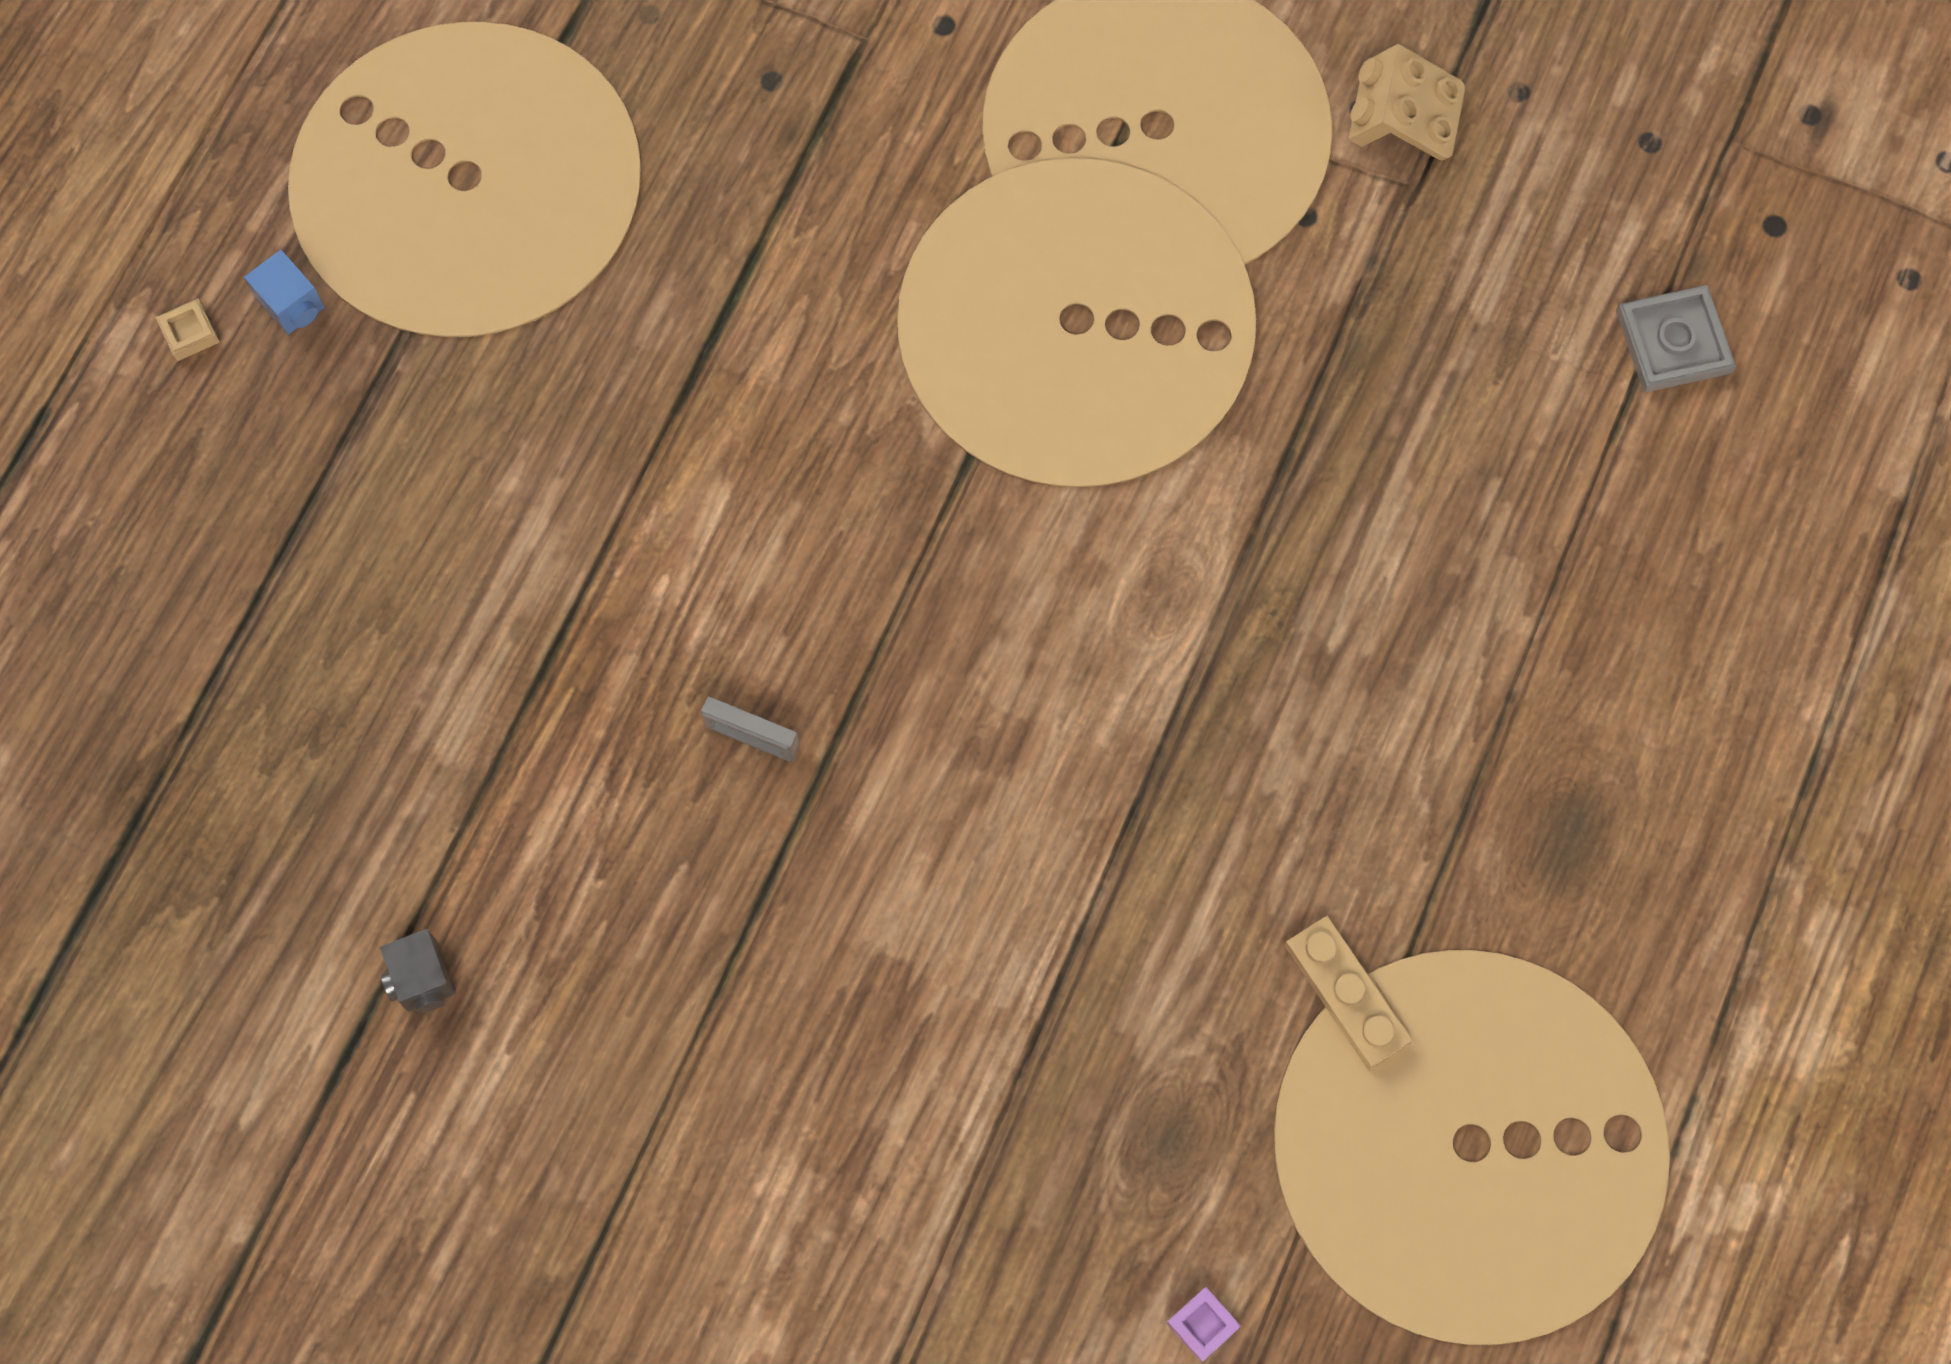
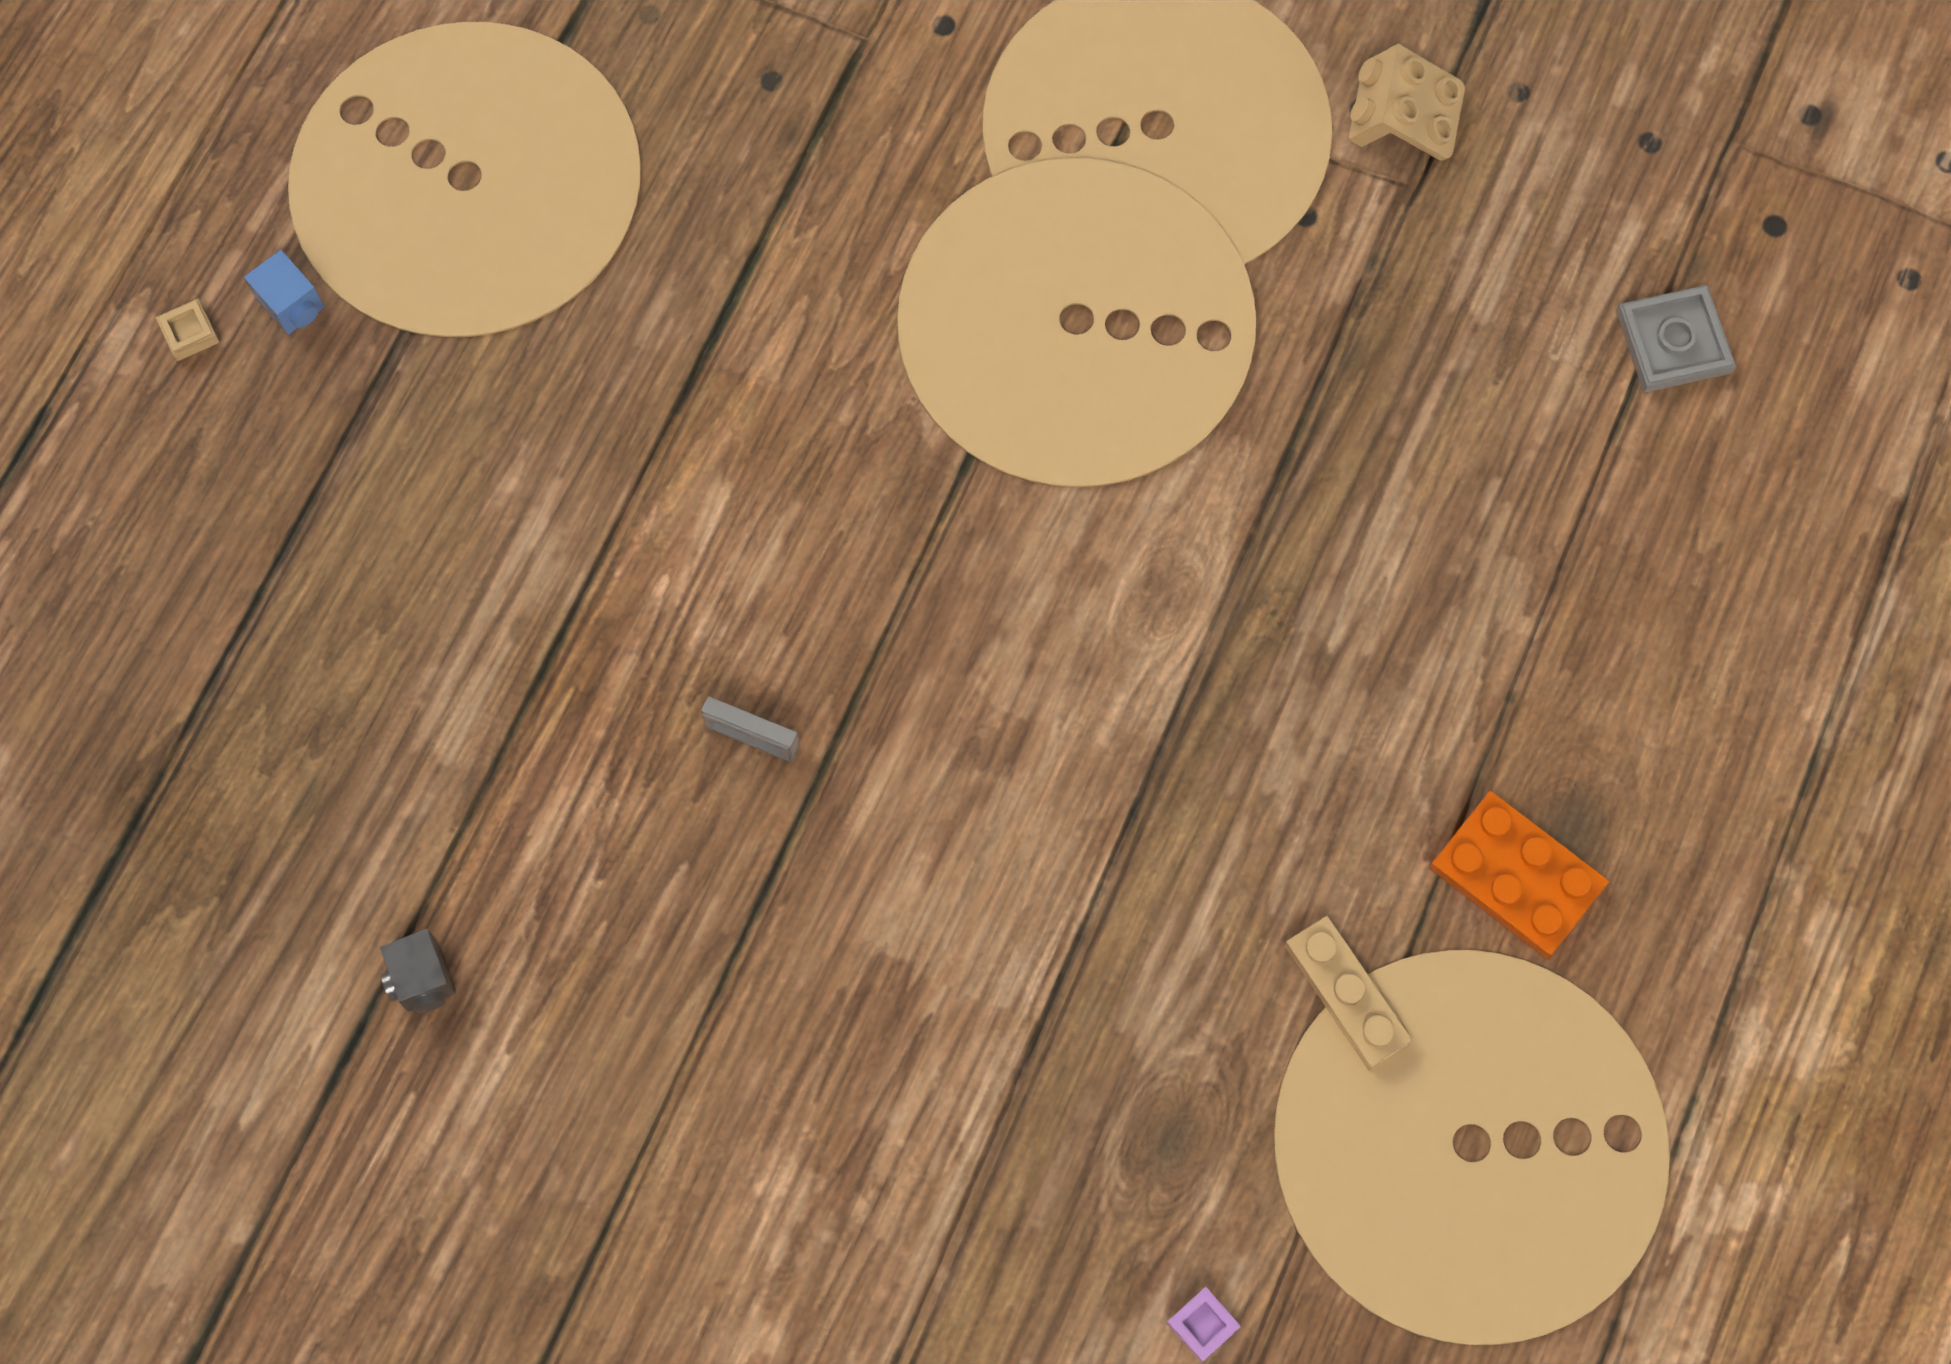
(1519, 874): none -> orange plate

